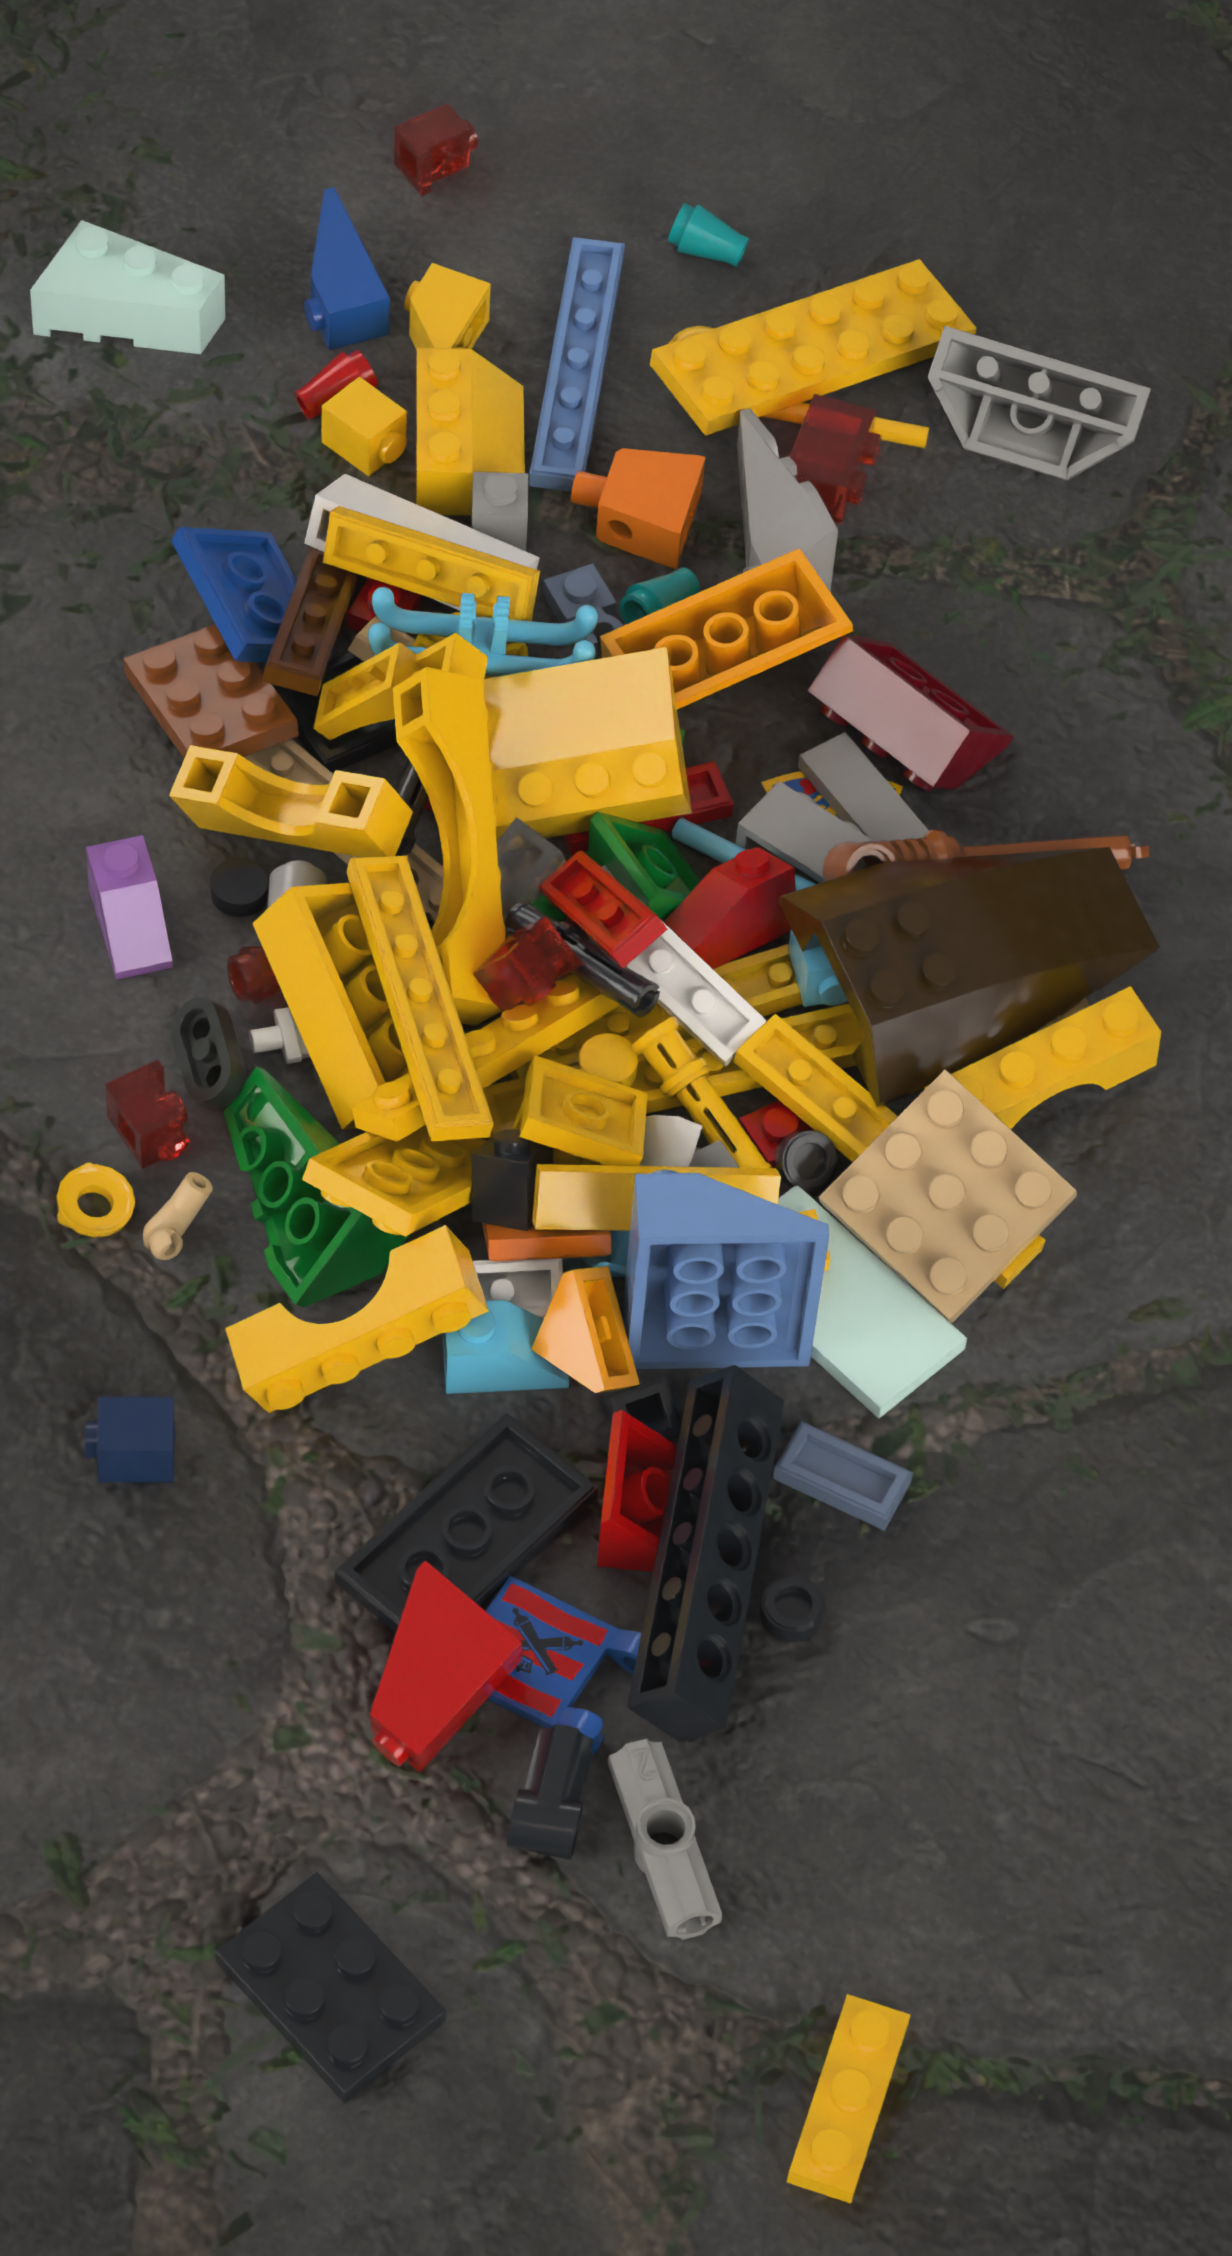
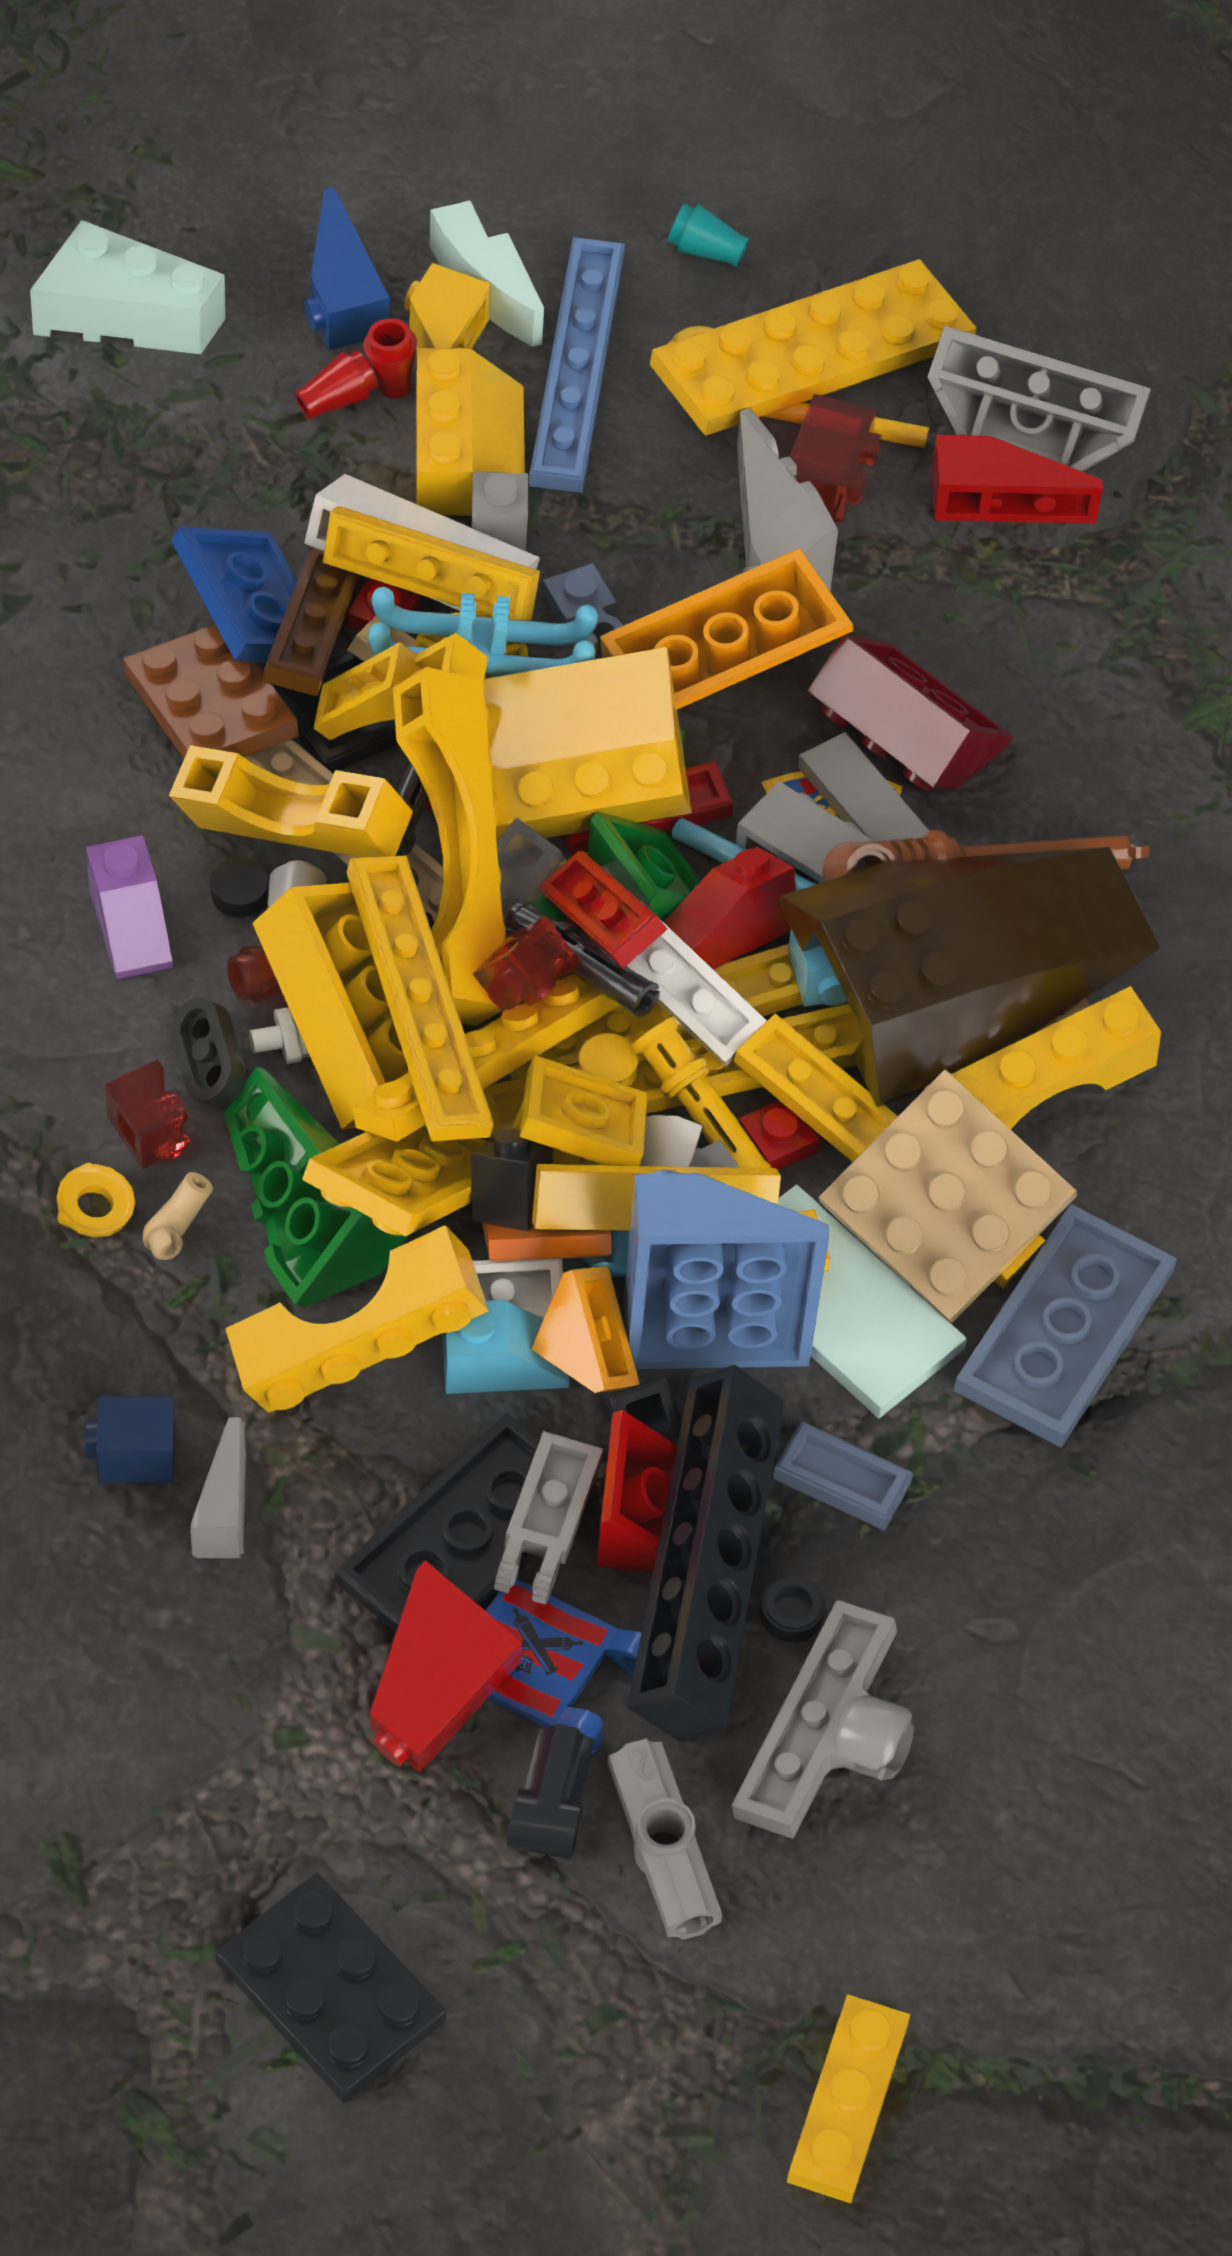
(220, 1513): none -> light grey slope
(364, 426): yellow brick -> none
(391, 353): none -> red cone
(433, 147): clear red brick -> none
(464, 247): none -> light aqua slope
(549, 1510): none -> light grey hinge
(644, 502): orange torso -> none
(657, 594): teal cone -> none
(806, 1160): black tile -> none
(828, 1724): none -> light grey plate
(1005, 483): none -> red slope
(1065, 1325): none -> sand blue plate

